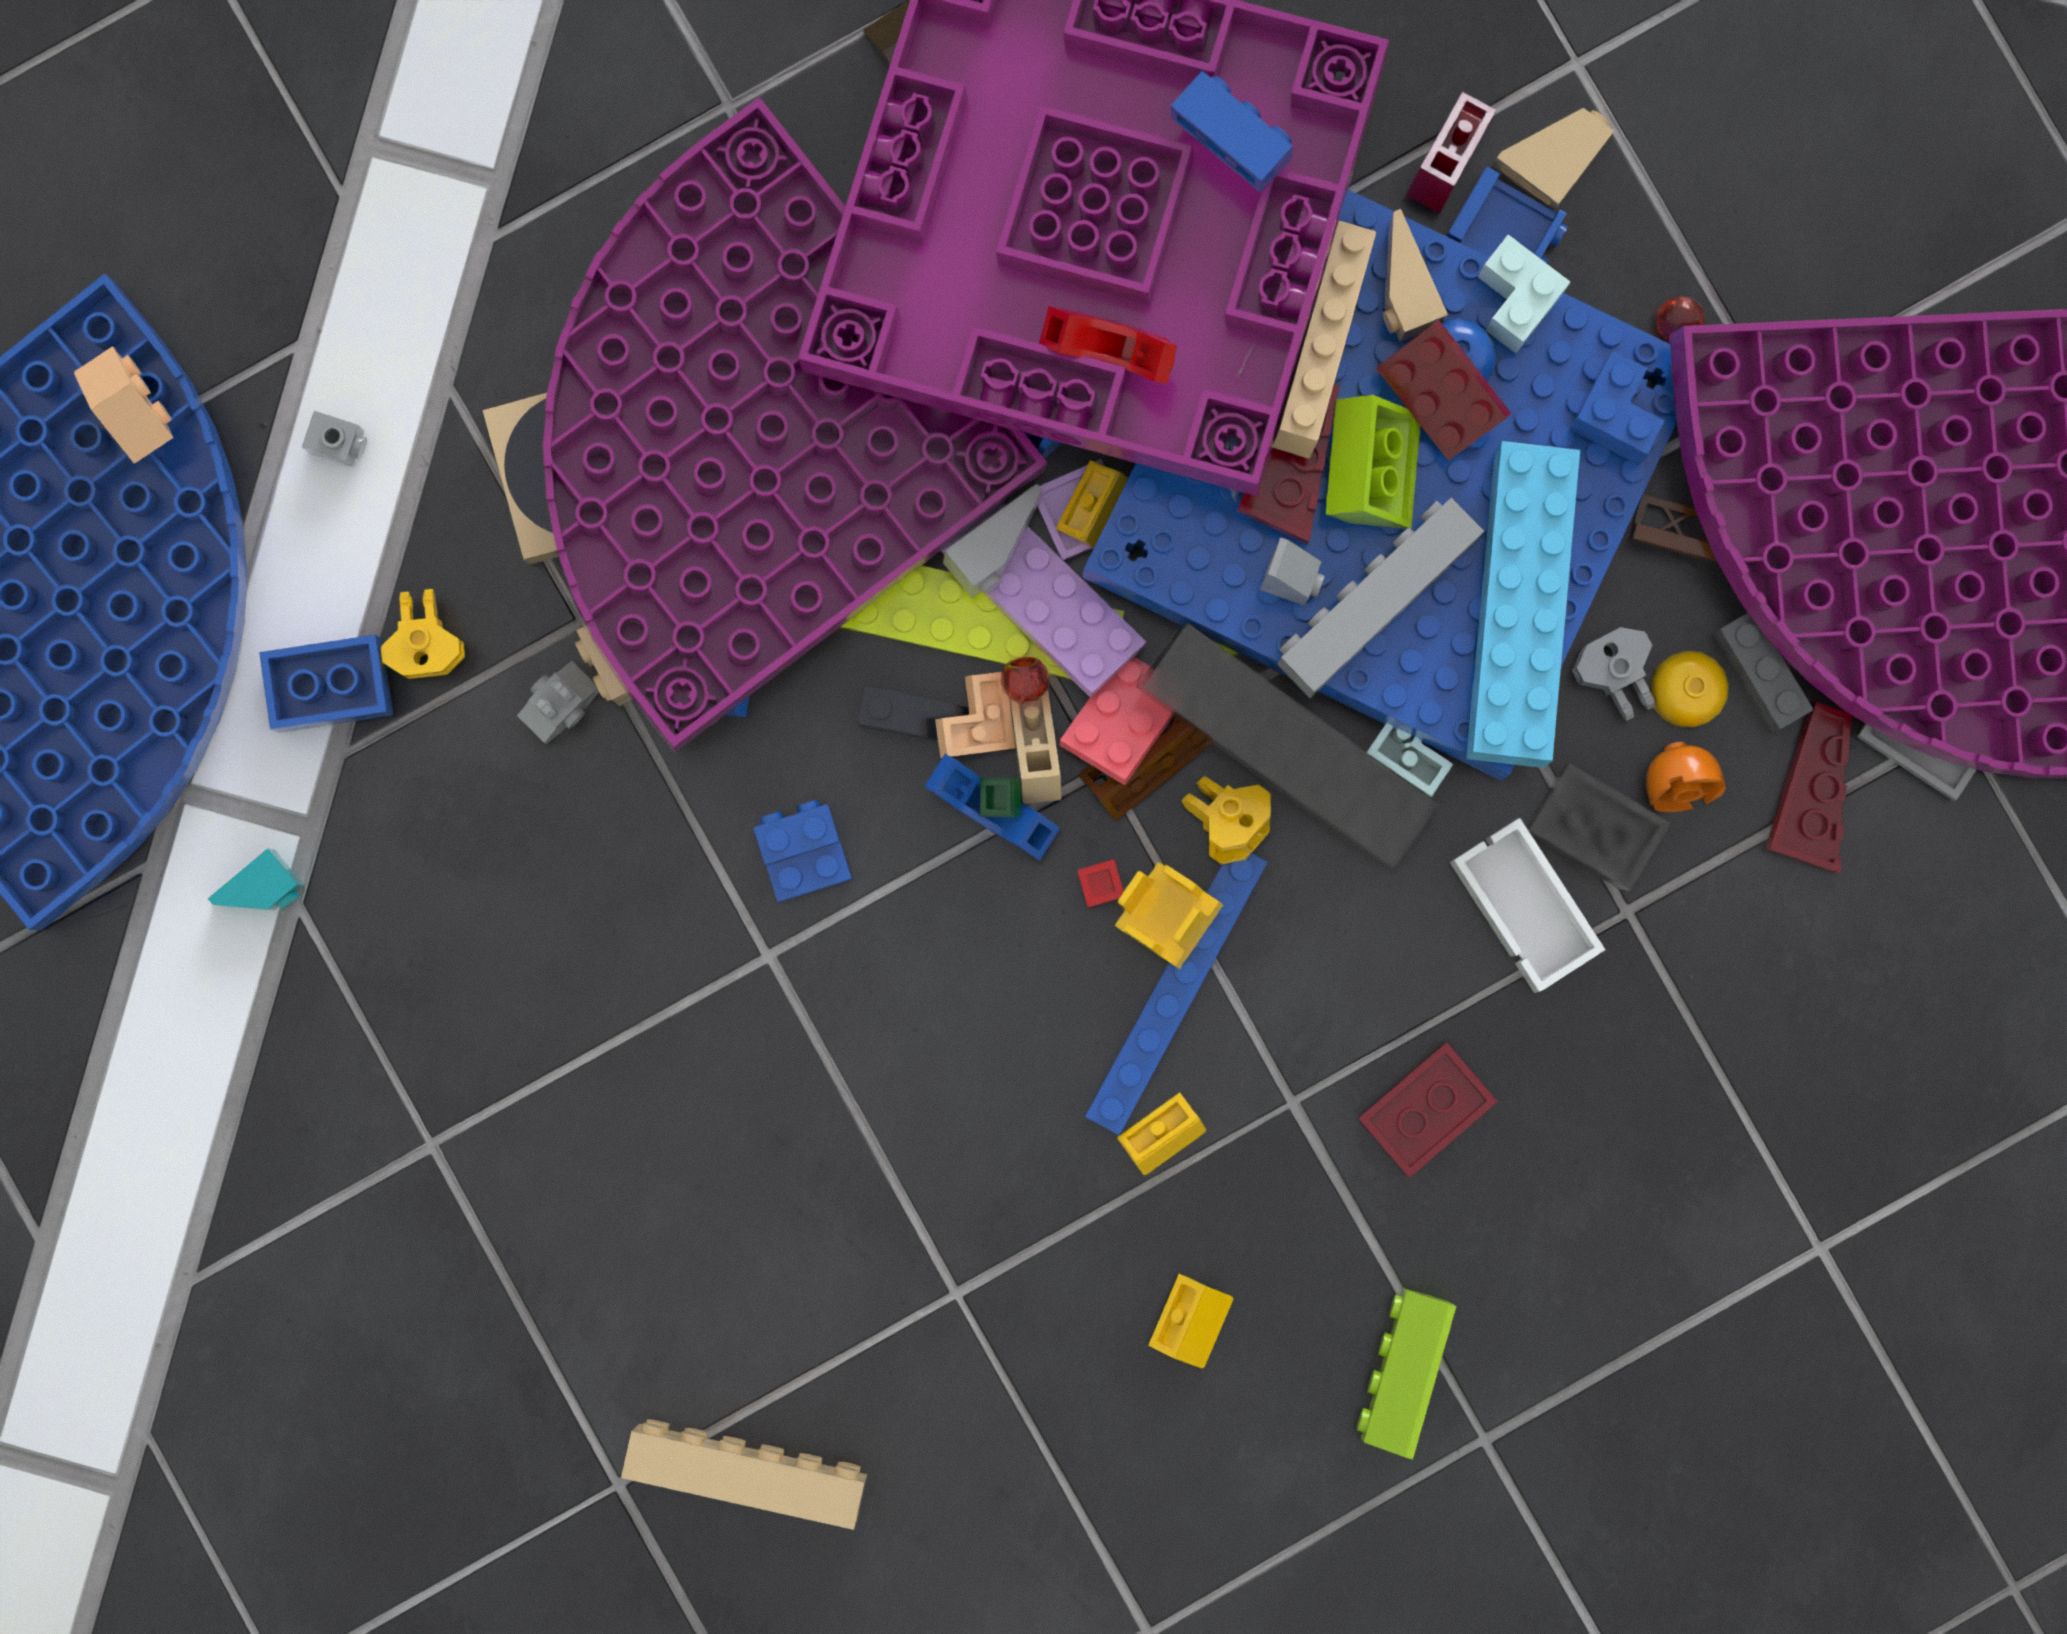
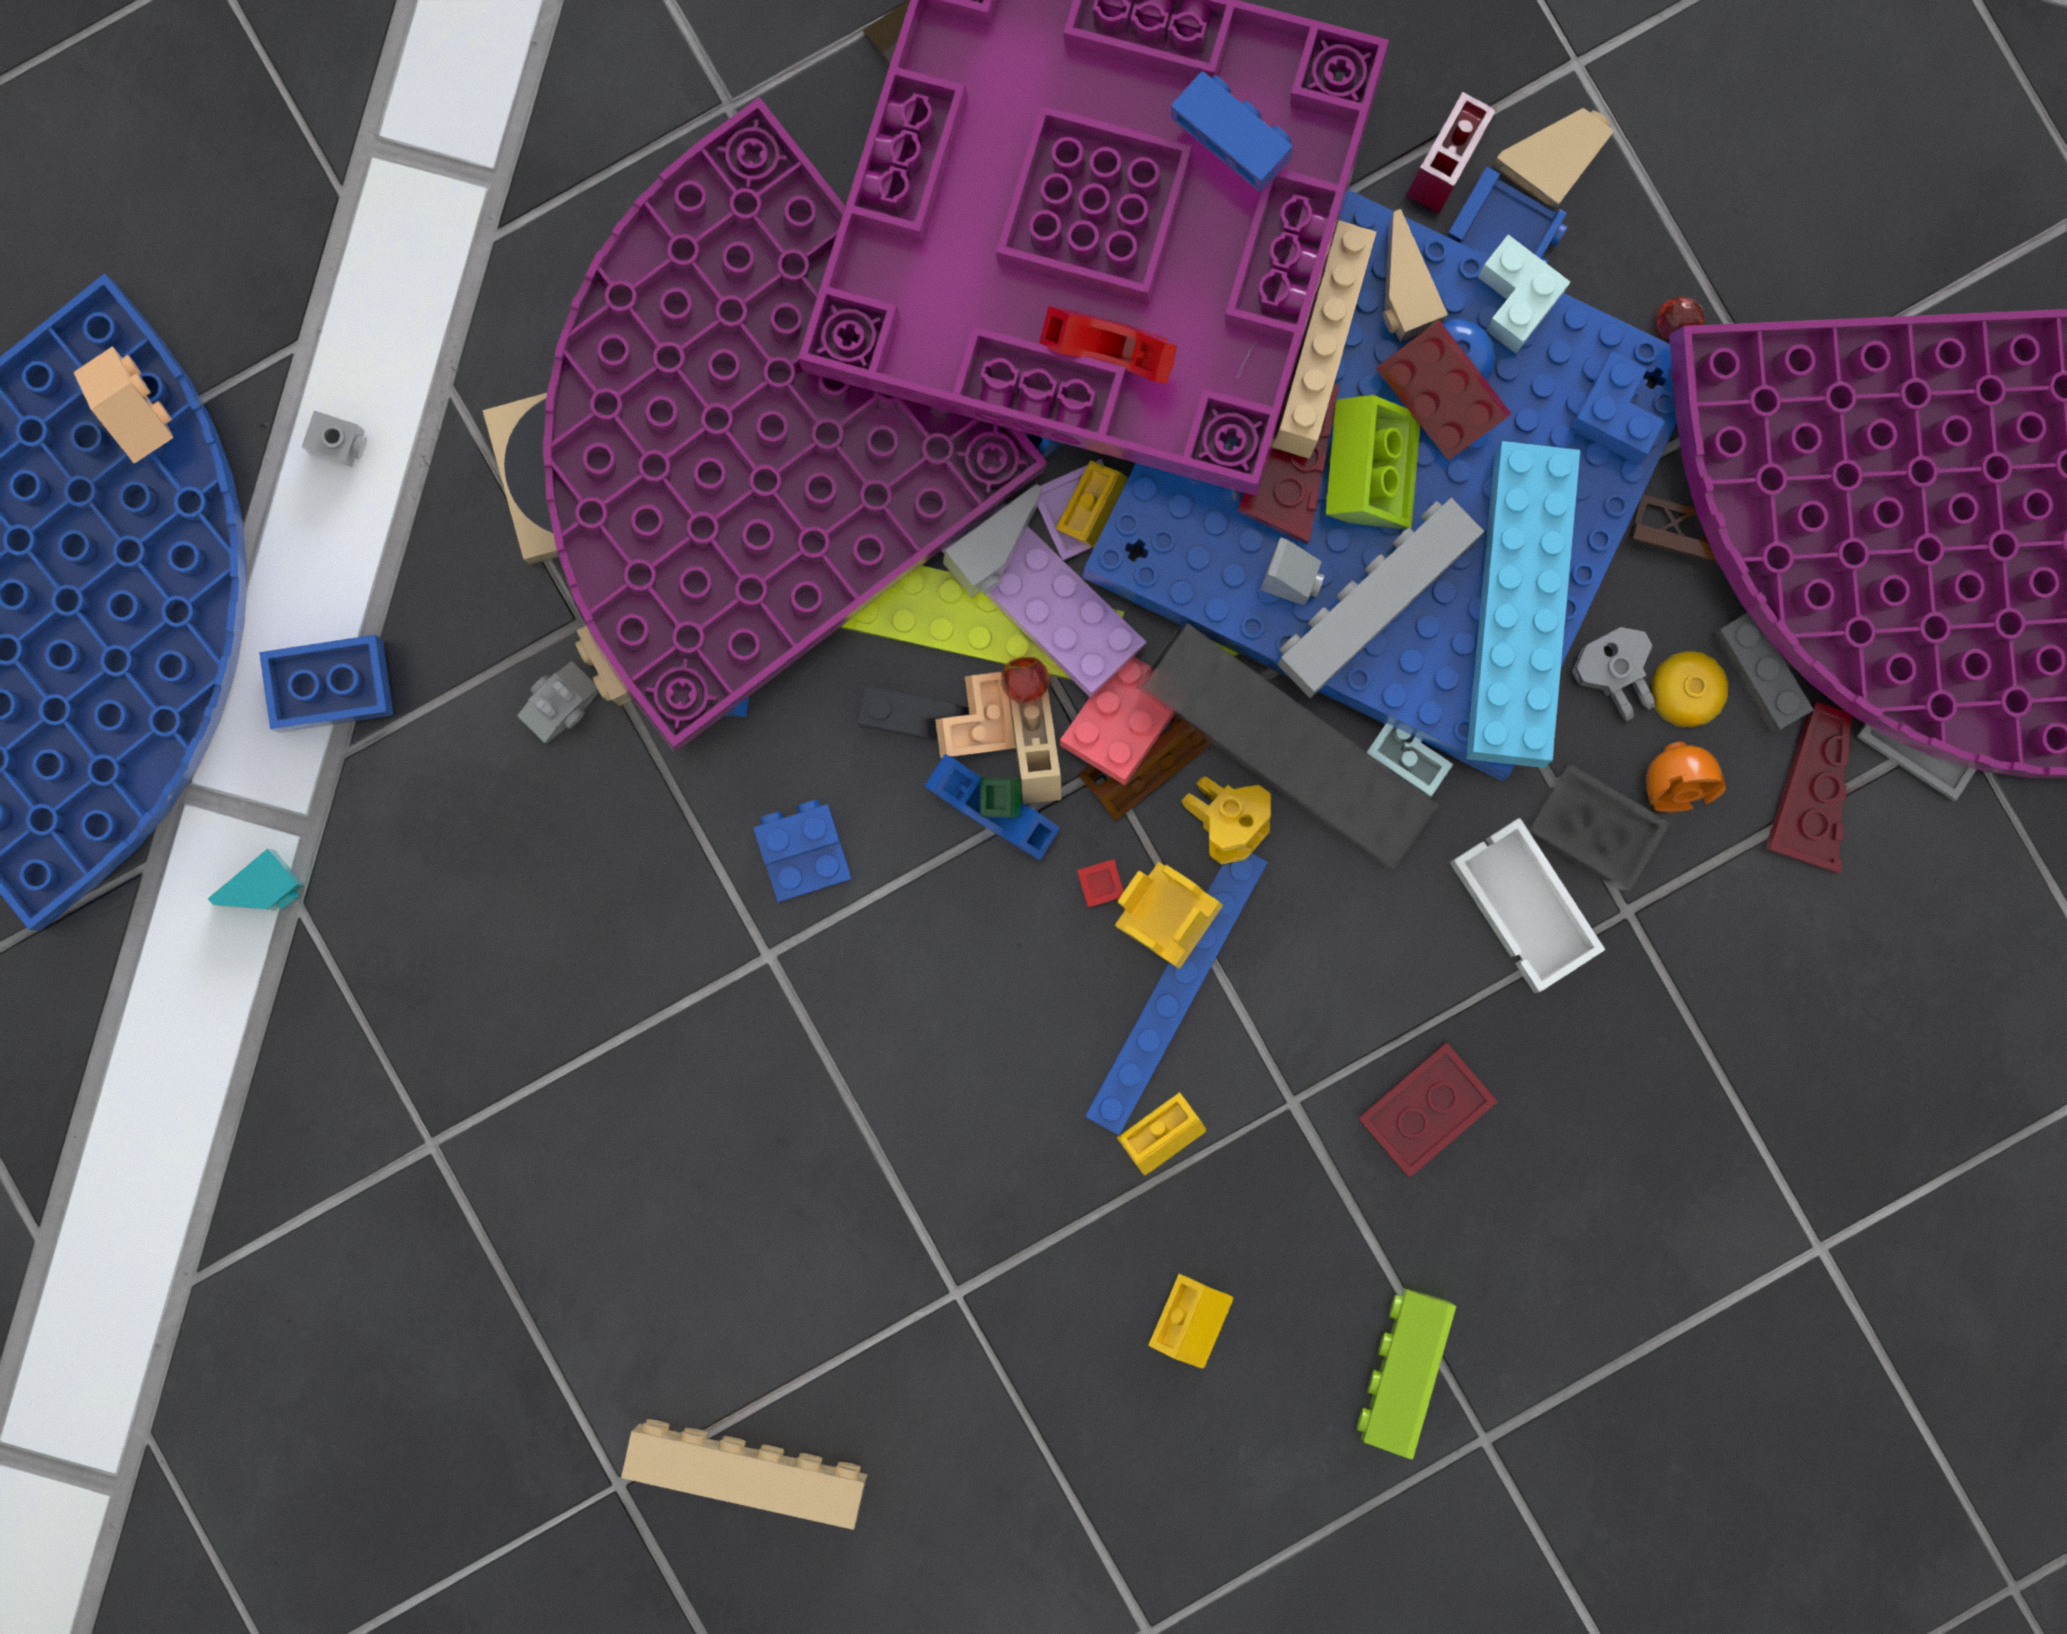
(421, 638): yellow hinge -> none

